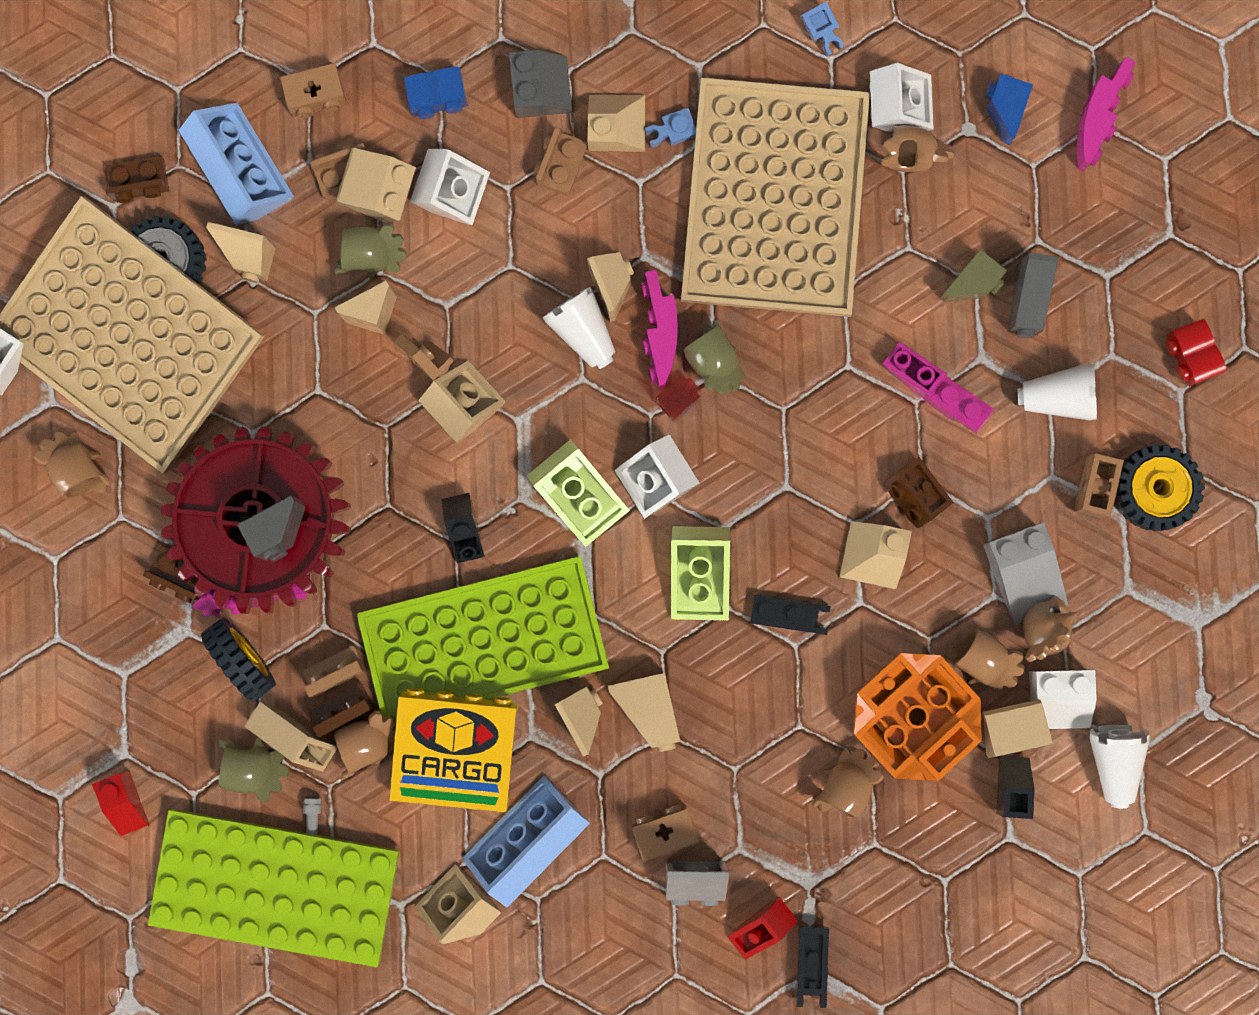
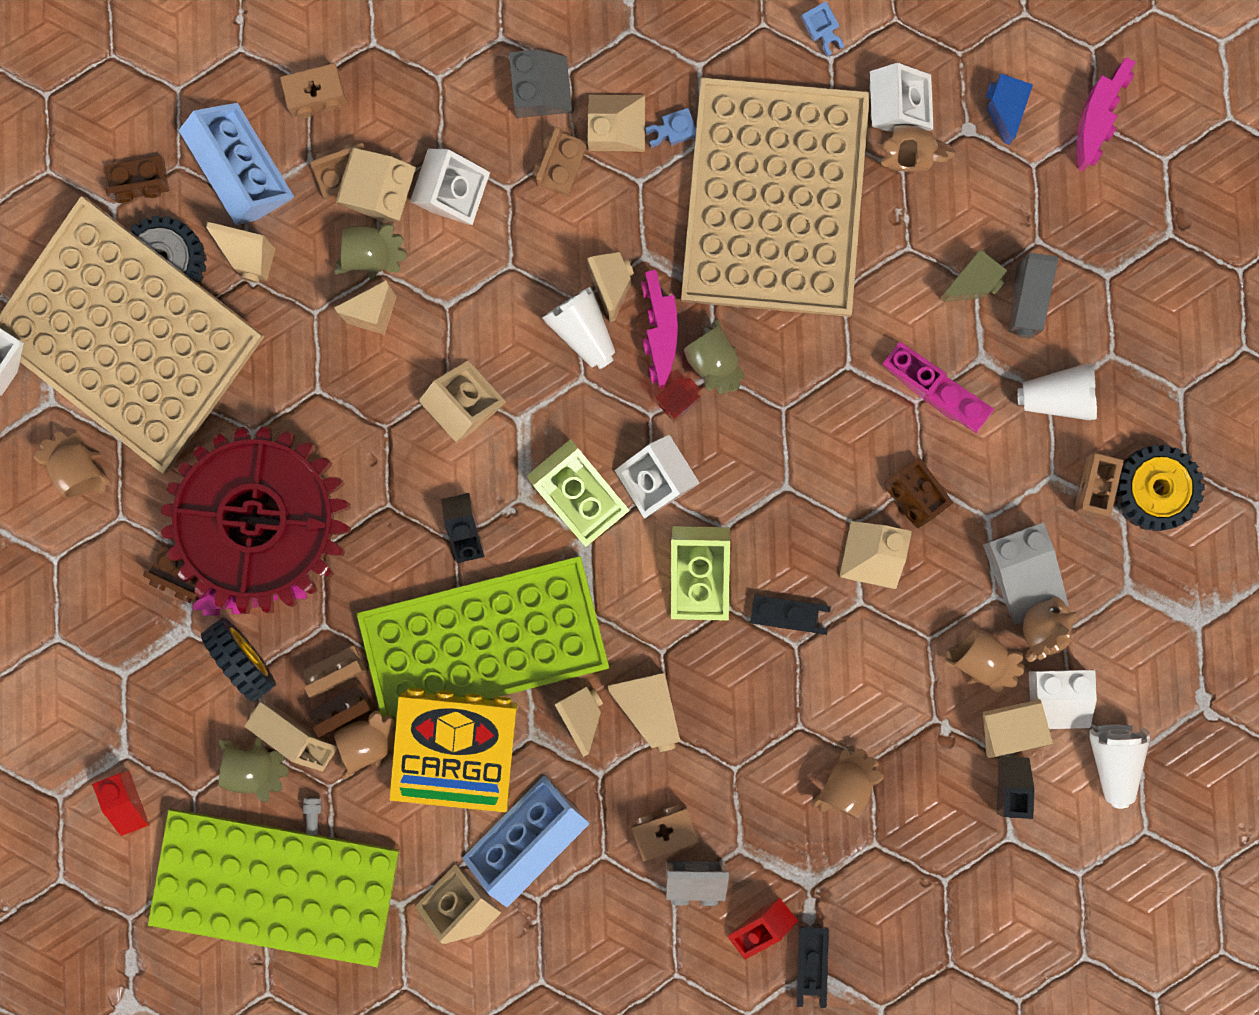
(273, 529): dark grey slope -> none
(428, 359): medium nougat bracket -> none
(436, 92): blue brick -> none
(948, 723): orange piece -> none
(1195, 353): red brick -> none

